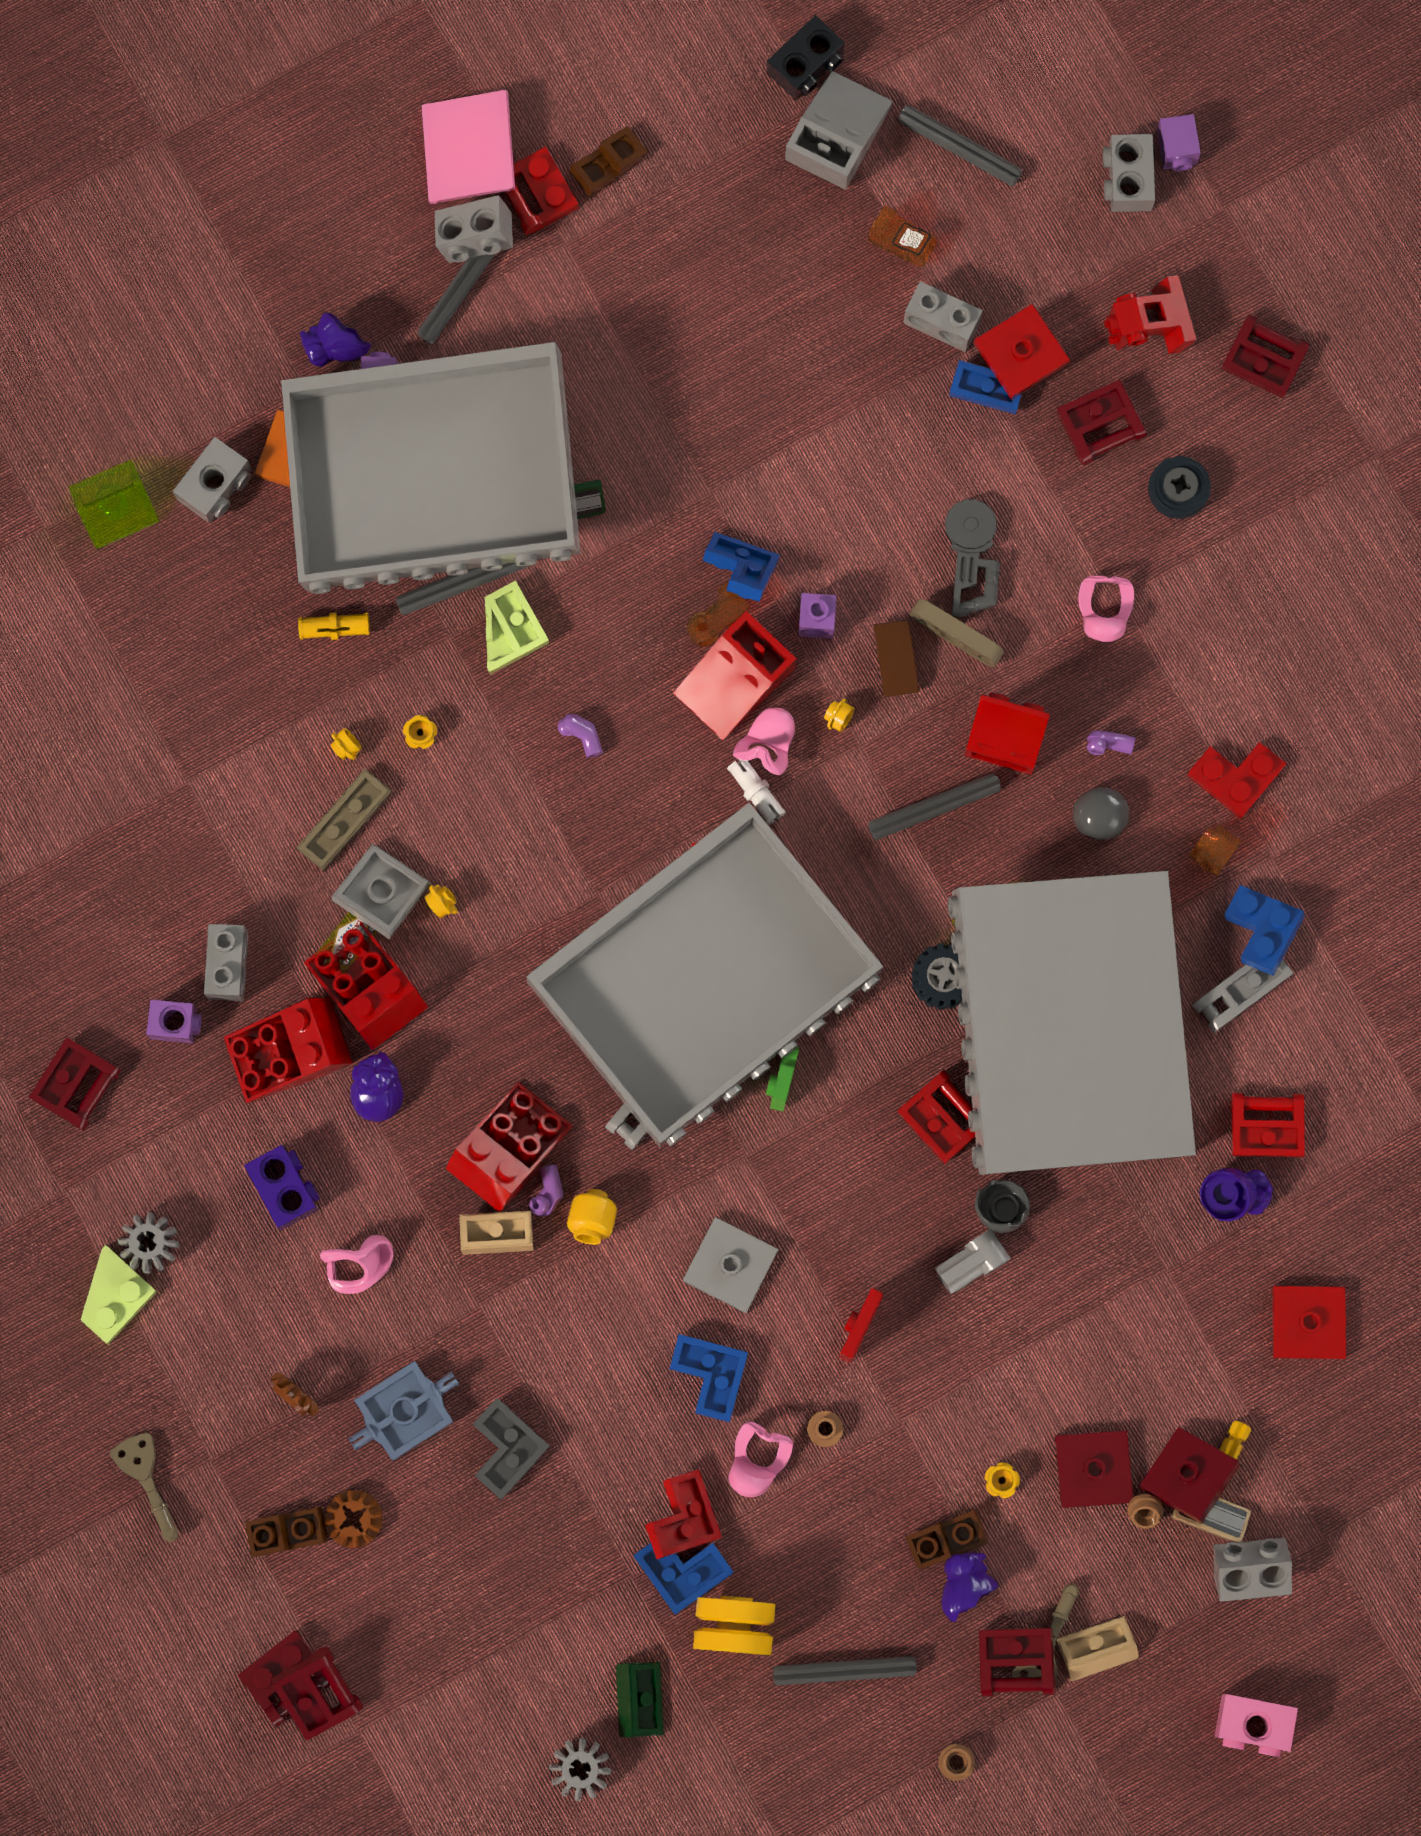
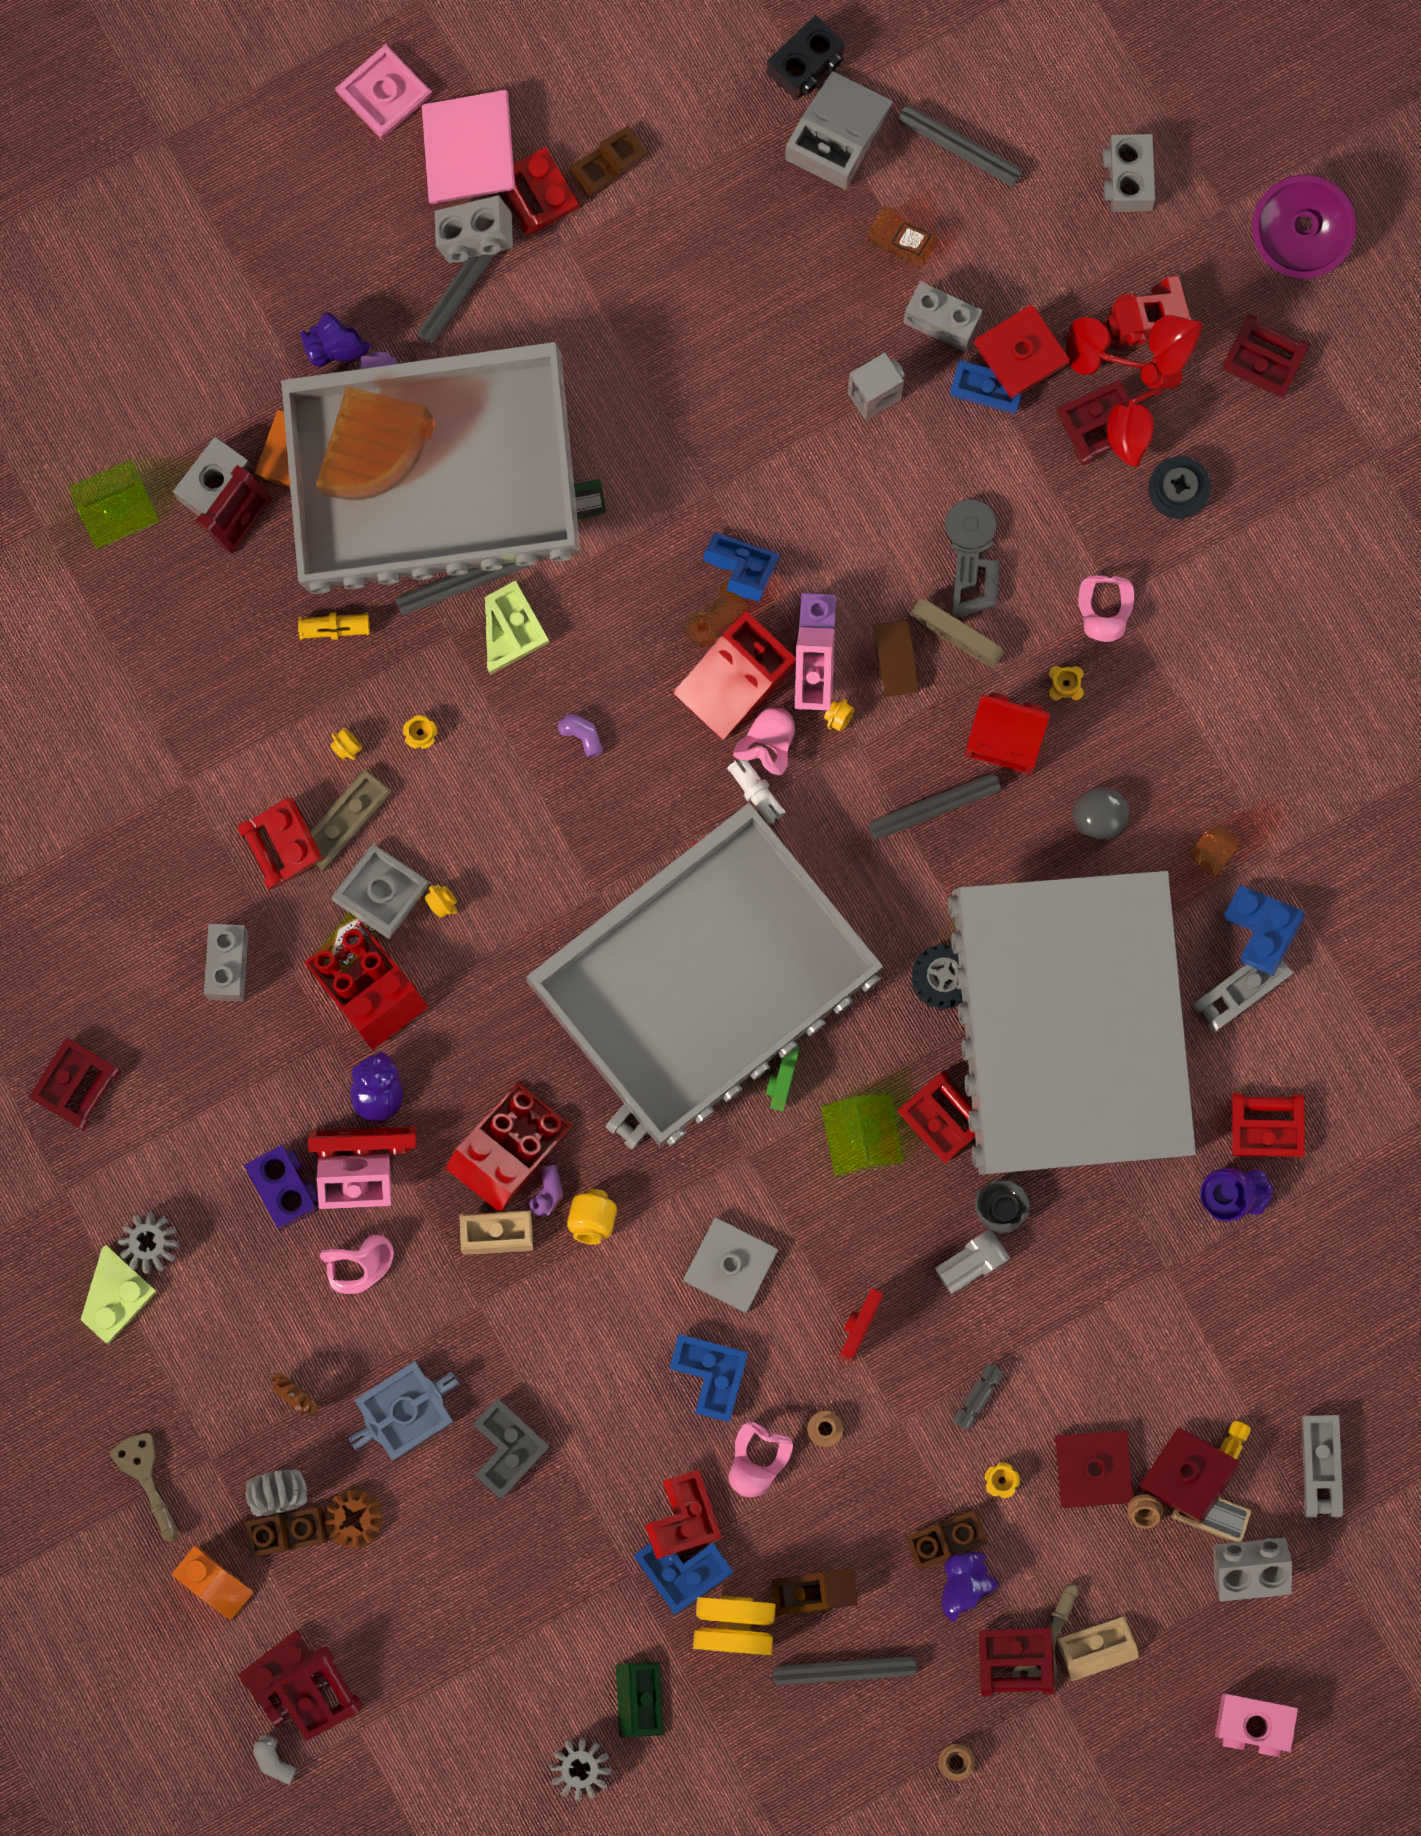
(159, 1014): medium lavender brick -> none
(212, 1582): none -> orange slope
(246, 507): none -> dark red plate
(268, 1760): none -> light grey arm
(276, 1492): none -> light grey gear
(288, 1048): red slope -> none
(289, 838): none -> red plate
(354, 1181): none -> bright pink brick
(362, 1140): none -> red plate
(373, 445): none -> clear orange brick
(383, 91): none -> bright pink tile
(814, 668): none -> bright pink brick
(814, 1592): none -> reddish brown slope
(862, 1134): none -> clear neon green slope
(876, 385): none -> light grey brick
(978, 1396): none -> dark grey axle
(1072, 675): none -> yellow plate
(1102, 740): medium lavender arm -> none
(1170, 340): none -> red plant
(1178, 142): medium lavender brick -> none
(1236, 786): red plate -> none
(1302, 250): none -> magenta dish
(1309, 1322): red plate -> none
(1322, 1465): none -> light grey plate

